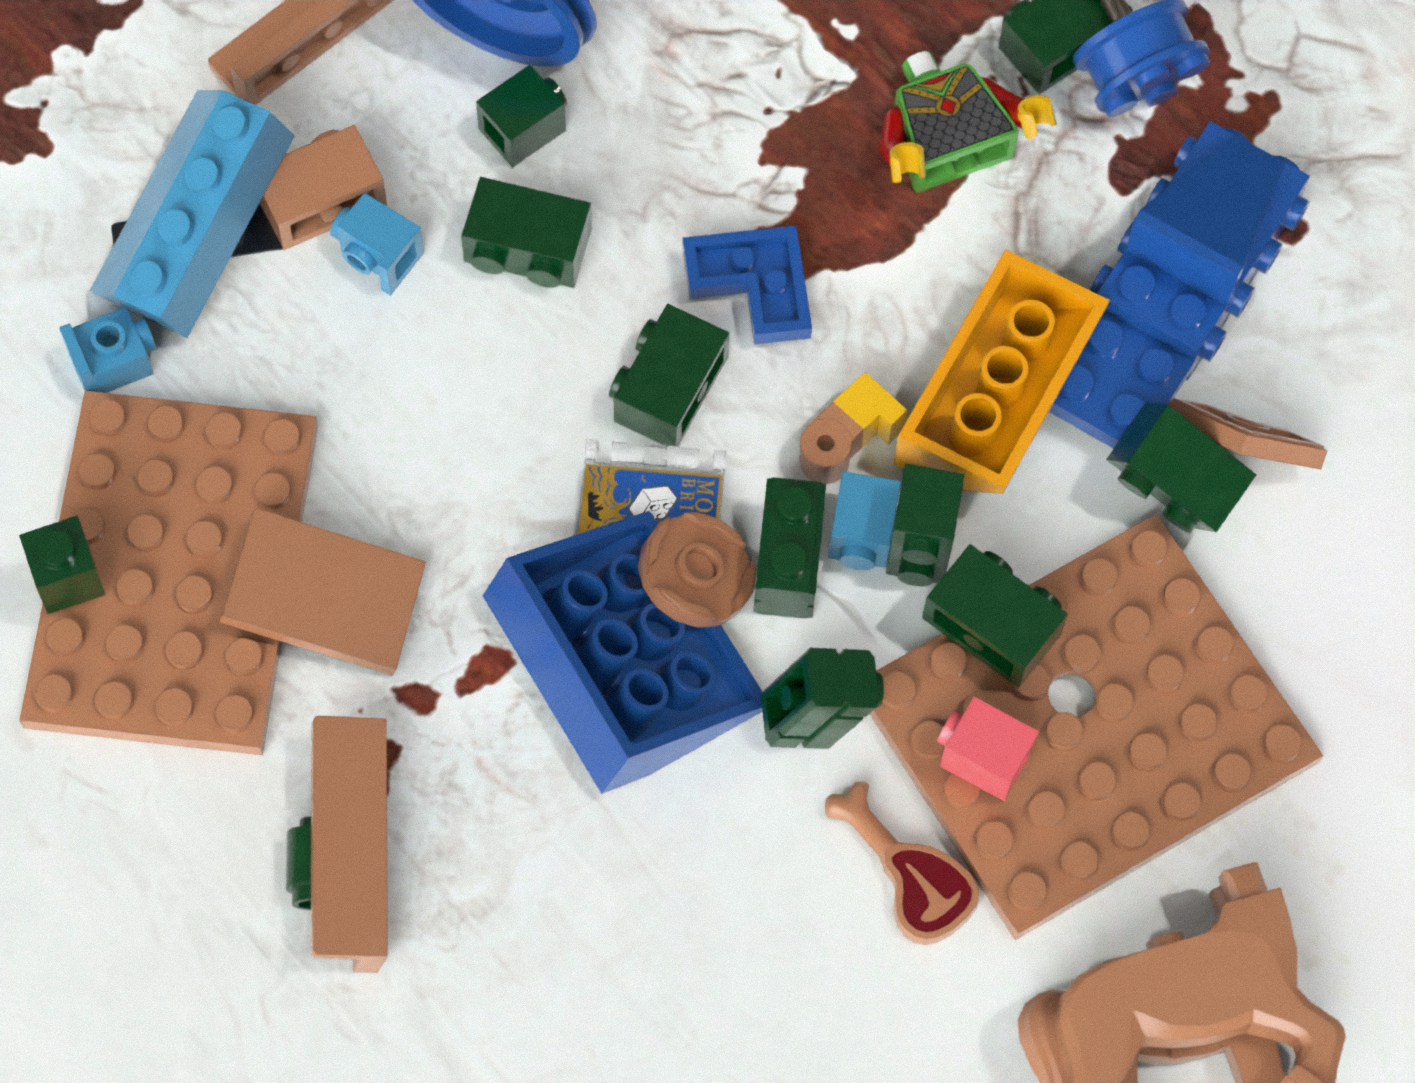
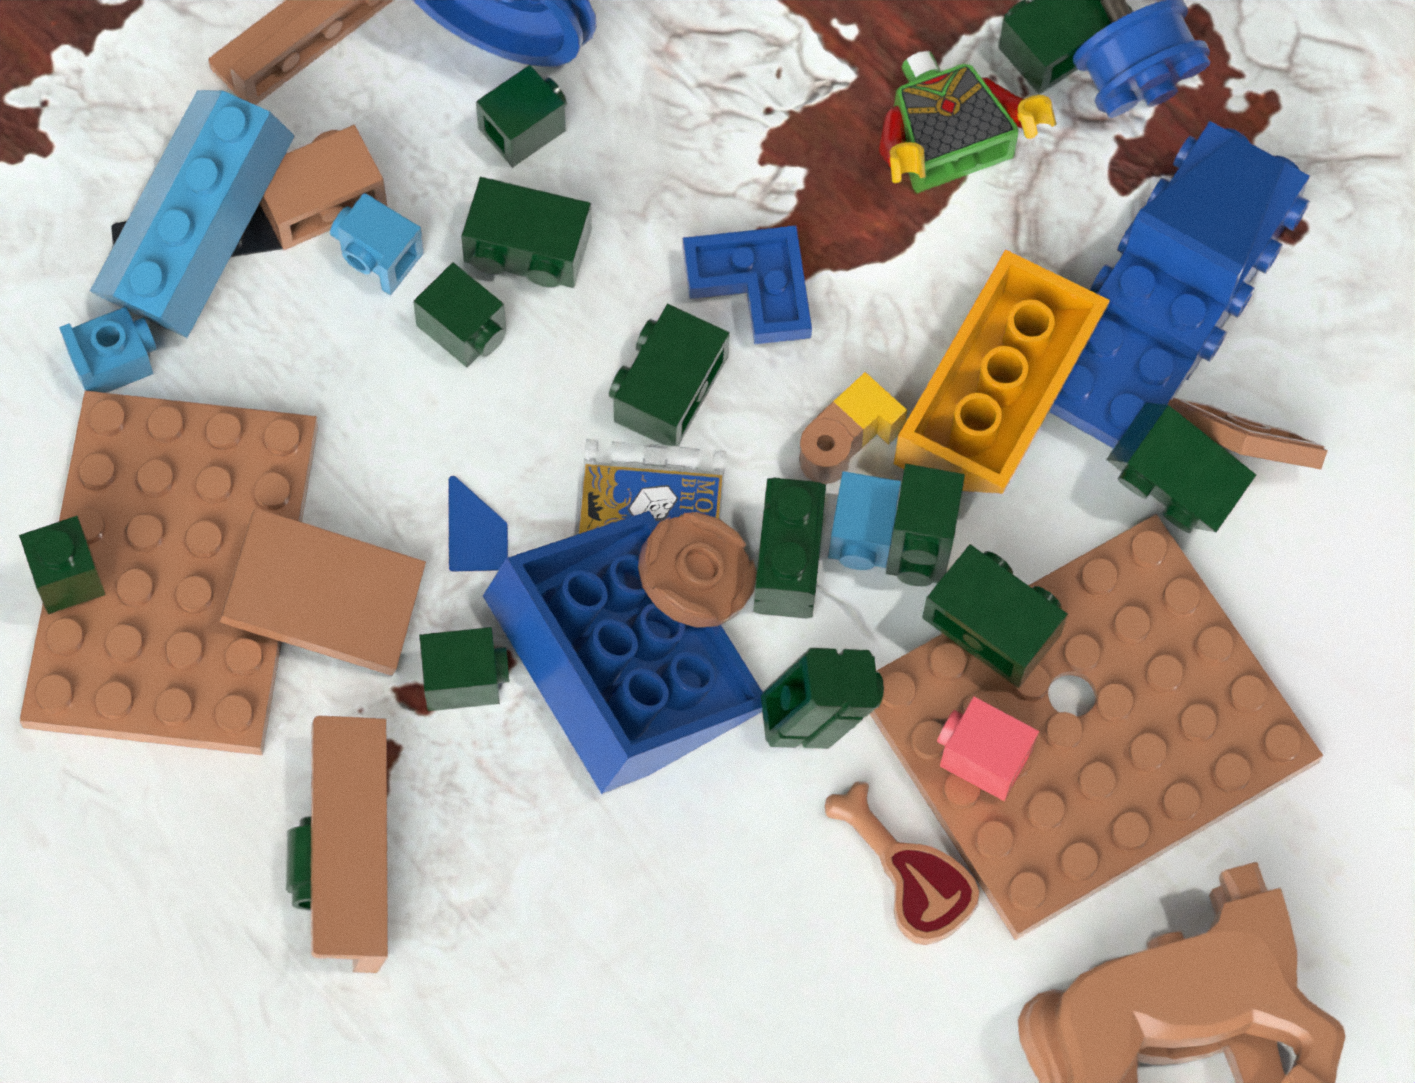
(461, 315): none -> dark green brick
(462, 668): none -> dark green brick
(475, 531): none -> blue sticker

